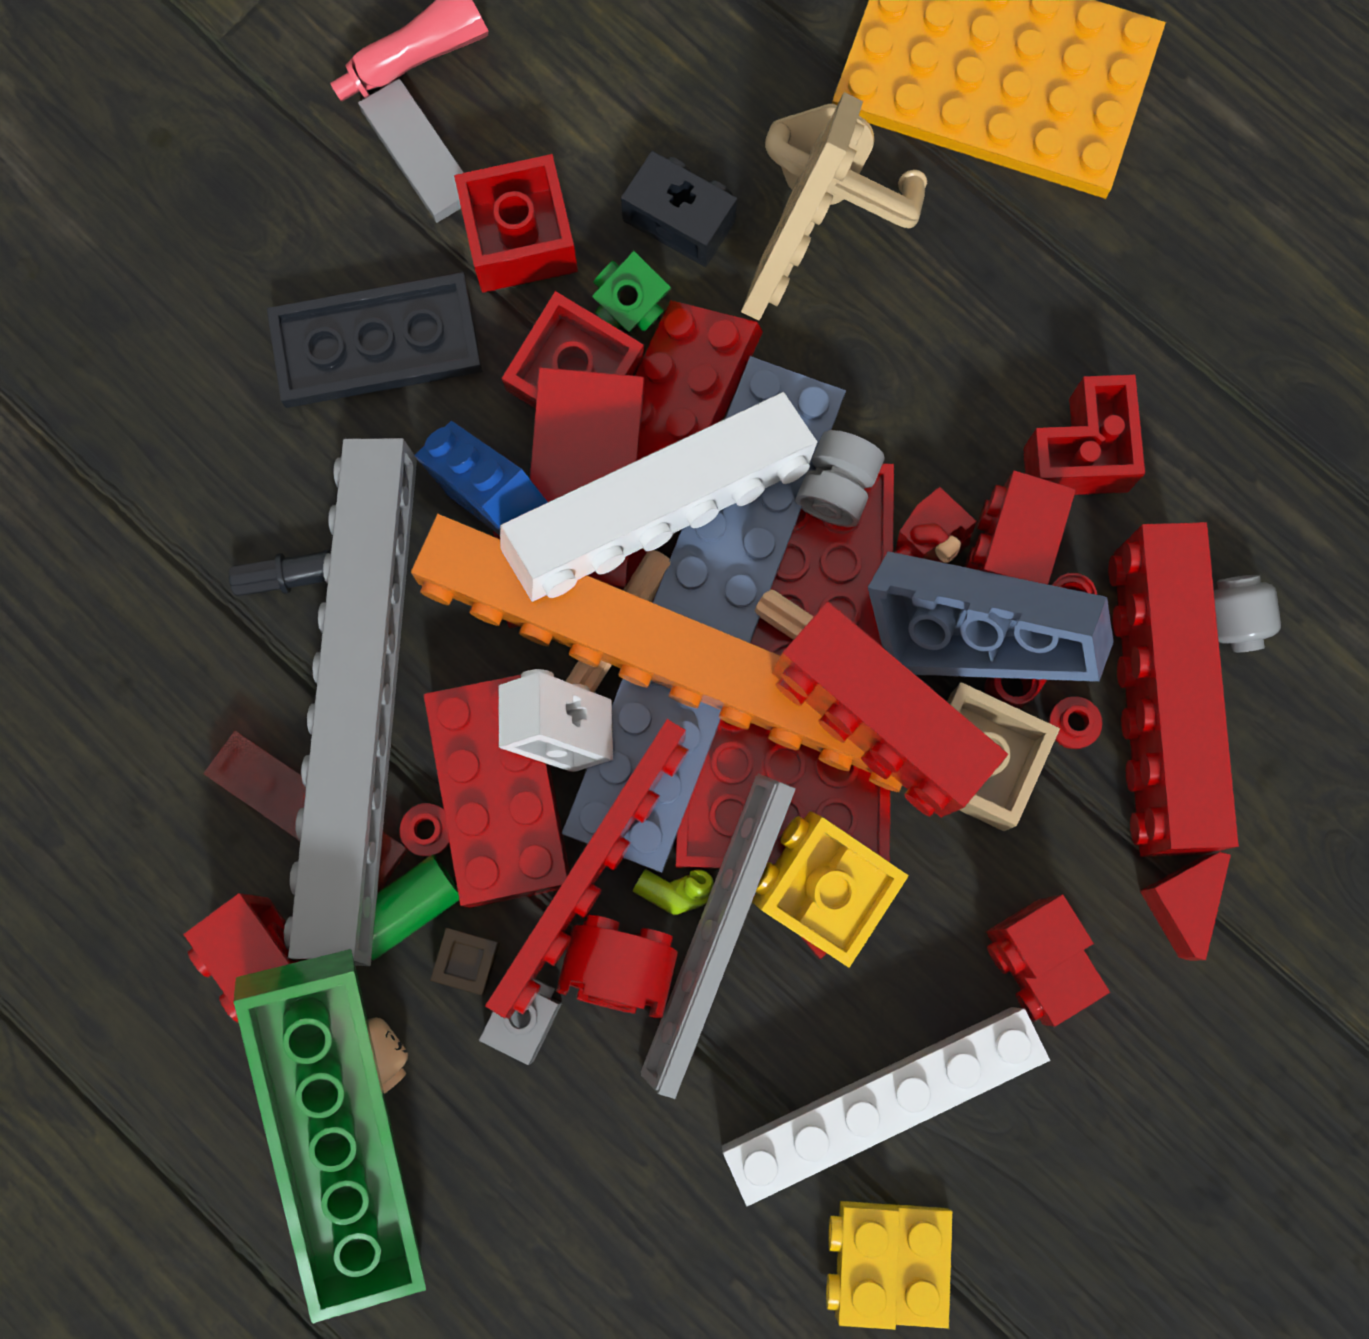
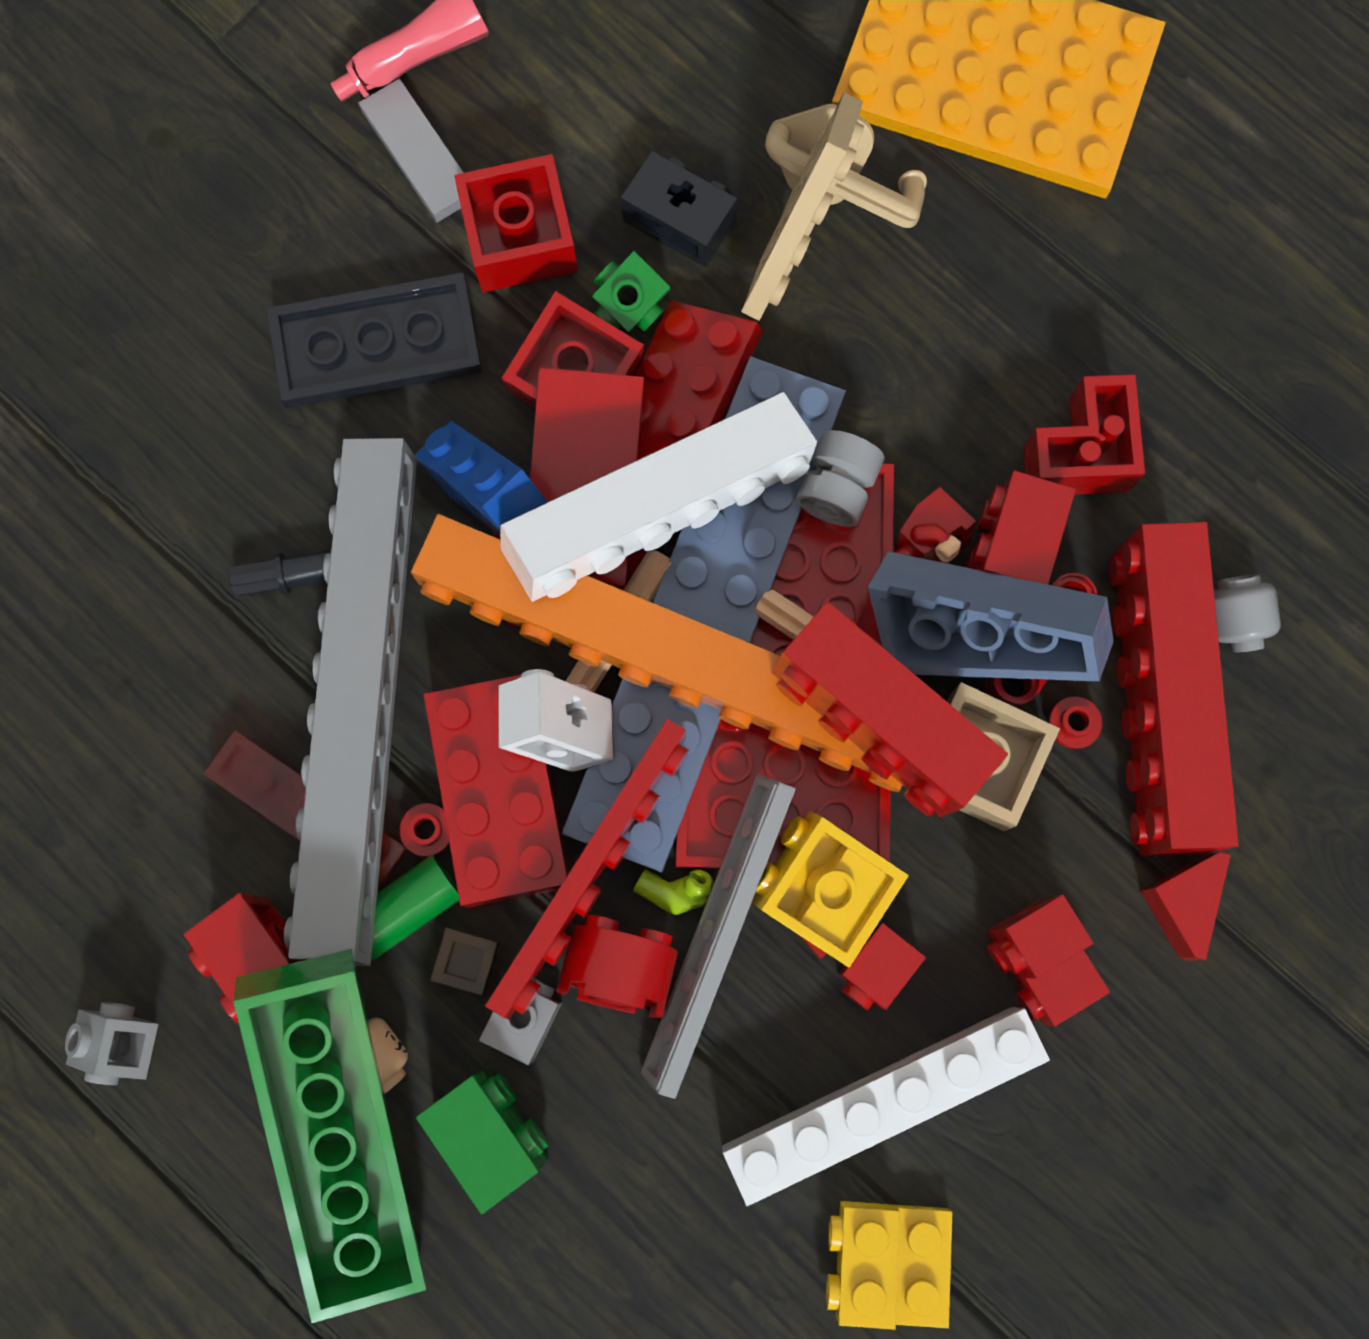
(110, 1044): none -> light grey brick
(485, 1138): none -> green brick
(880, 969): none -> red brick

